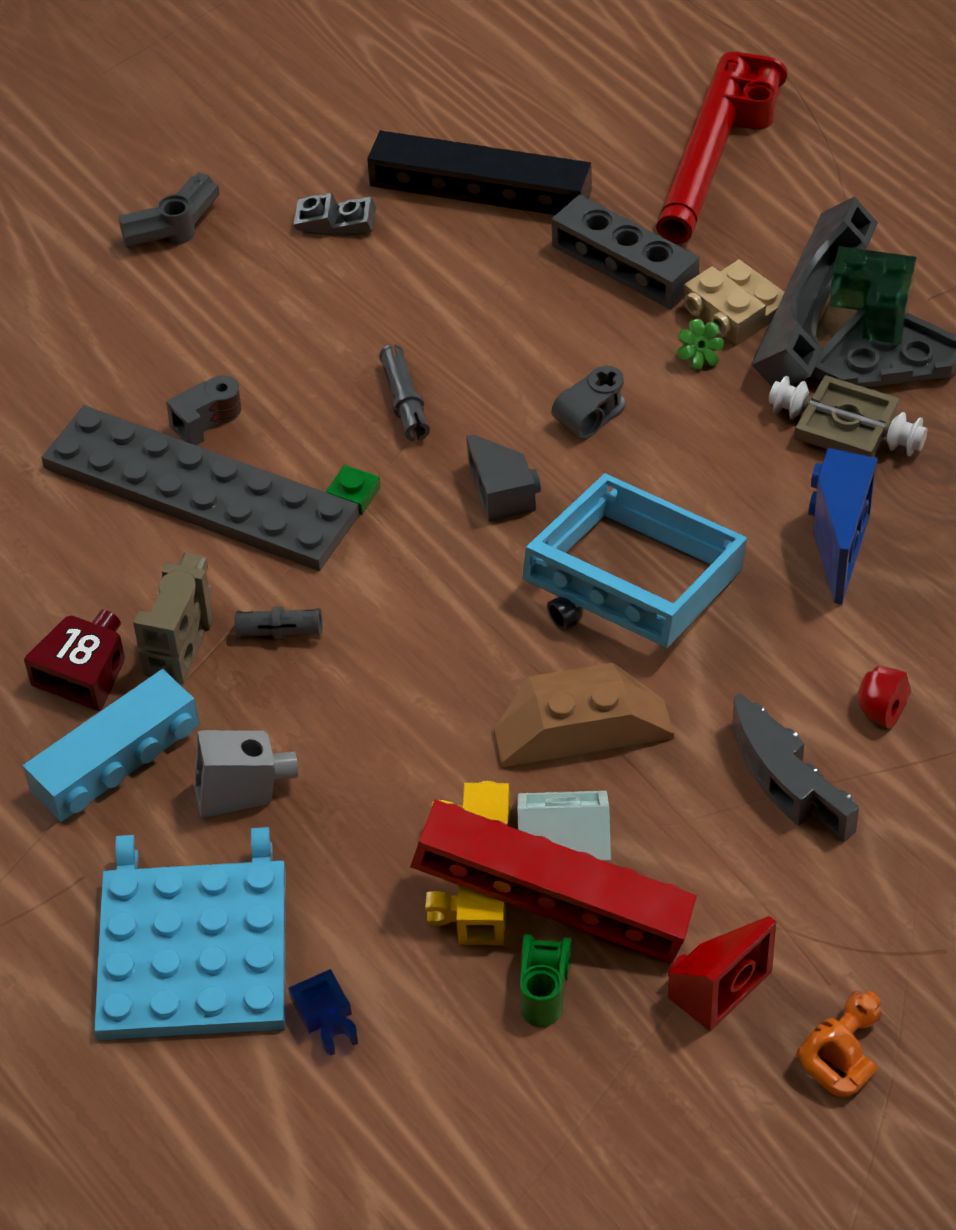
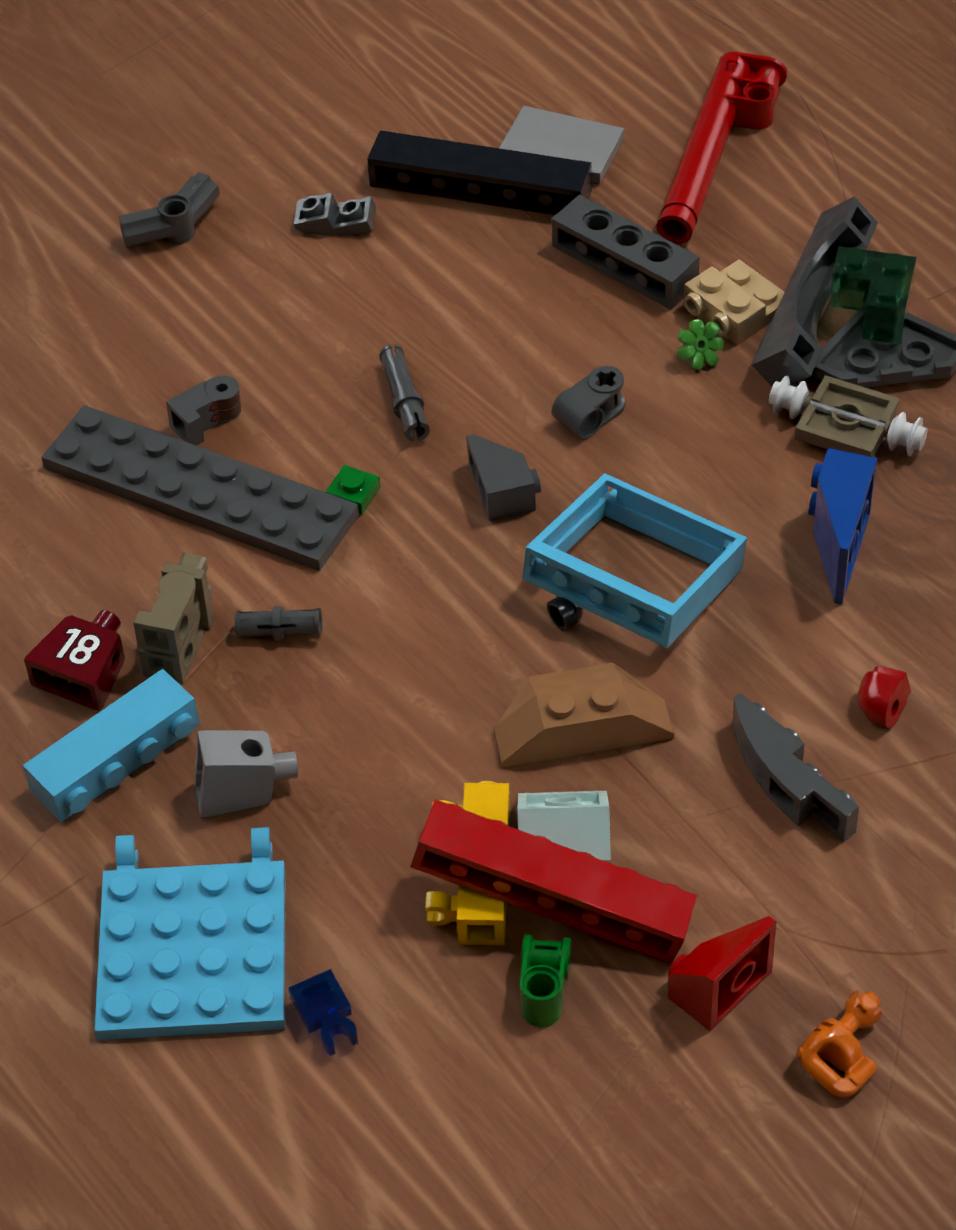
(565, 137): none -> light grey tile

